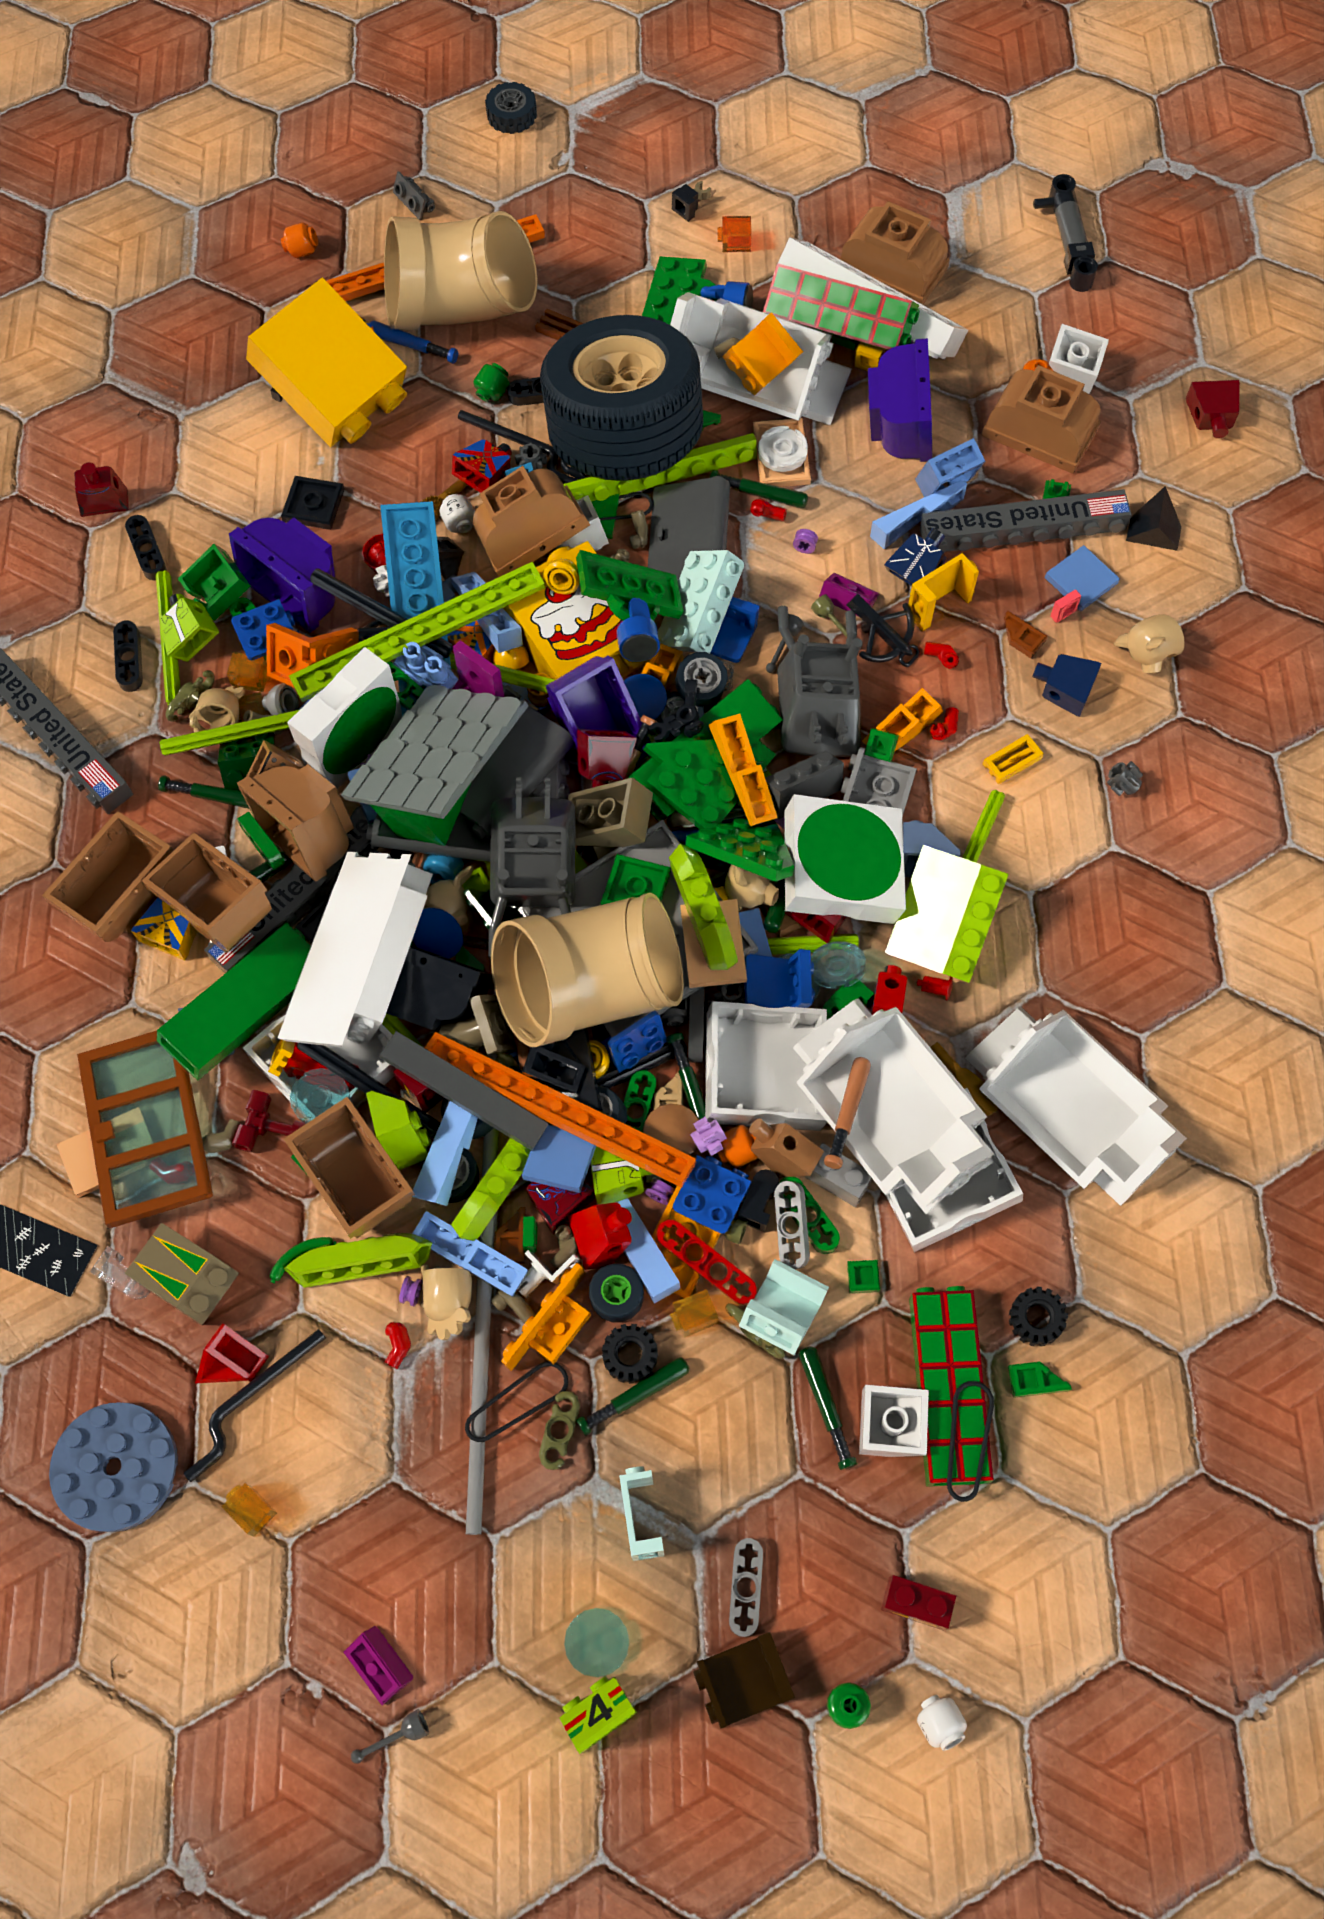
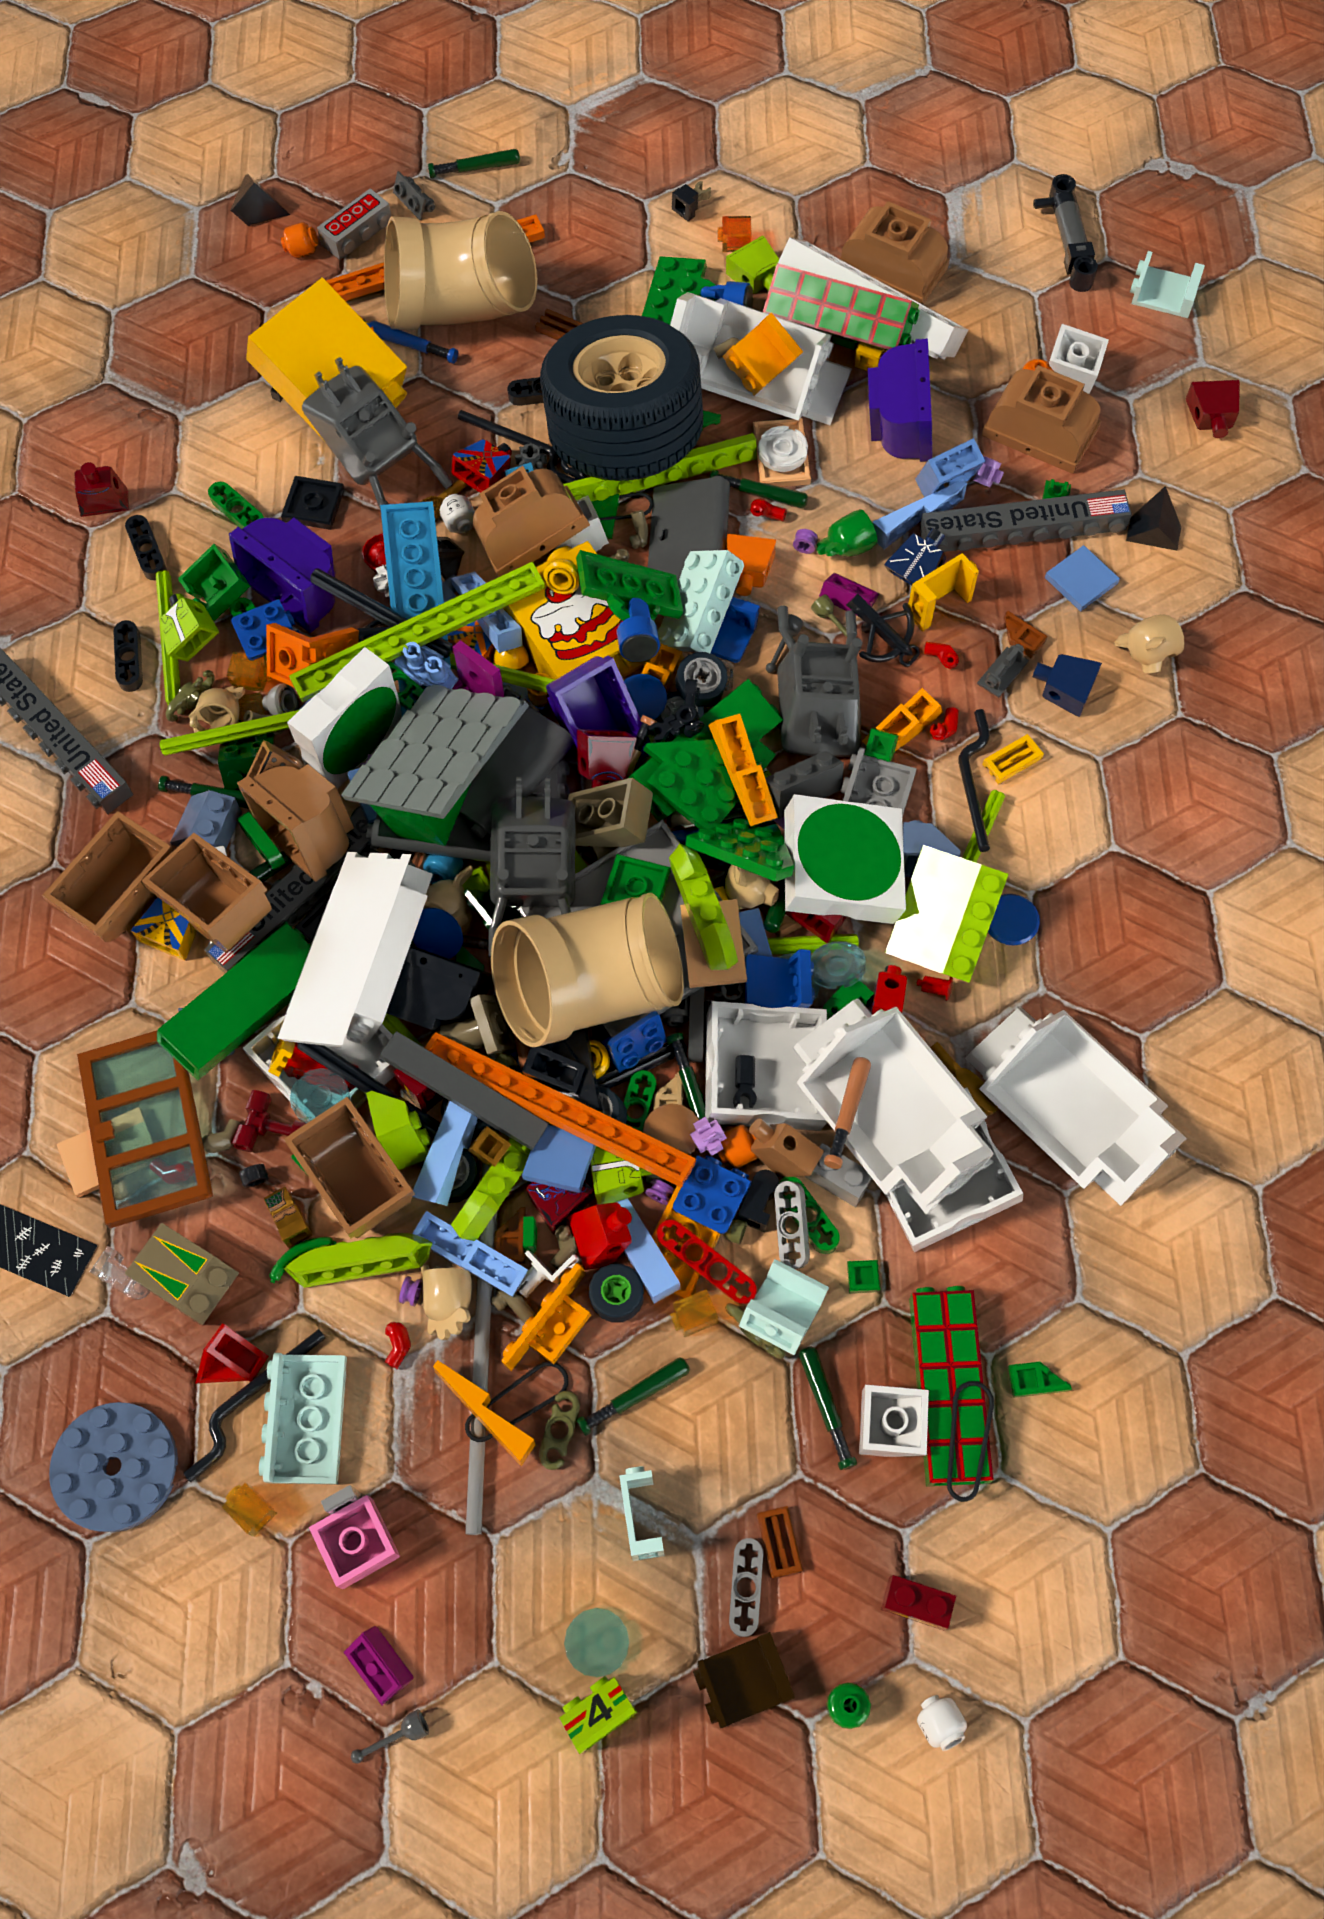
(210, 817): none -> sand blue slope
(233, 499): none -> green beam
(253, 1175): none -> black axle
(255, 204): none -> black slope
(287, 1217): none -> pearl gold leg
(303, 1419): none -> light aqua bracket
(341, 1499): none -> light grey tile
(354, 224): none -> light grey brick
(354, 1542): none -> bright pink brick
(364, 427): none -> dark grey piece
(476, 1400): none -> light orange slope
(489, 1147): none -> pearl gold leg
(490, 160): none -> dark green piece
(491, 382): green head -> none
(511, 107): black wheel -> none
(616, 1340): black tyre -> none
(745, 1079): none -> black bar
(753, 264): none -> lime torso
(757, 557): none -> orange torso
(786, 1570): none -> dark orange tile
(849, 536): none -> green piece
(968, 782): none -> black piece
(989, 472): none -> lavender gear
(1004, 670): none -> dark grey hinge
(1014, 920): none -> blue piece
(1046, 1300): black tyre -> none
(1065, 606): coral tile -> none
(1125, 778): dark grey gear -> none
(1165, 289): none -> light aqua panel

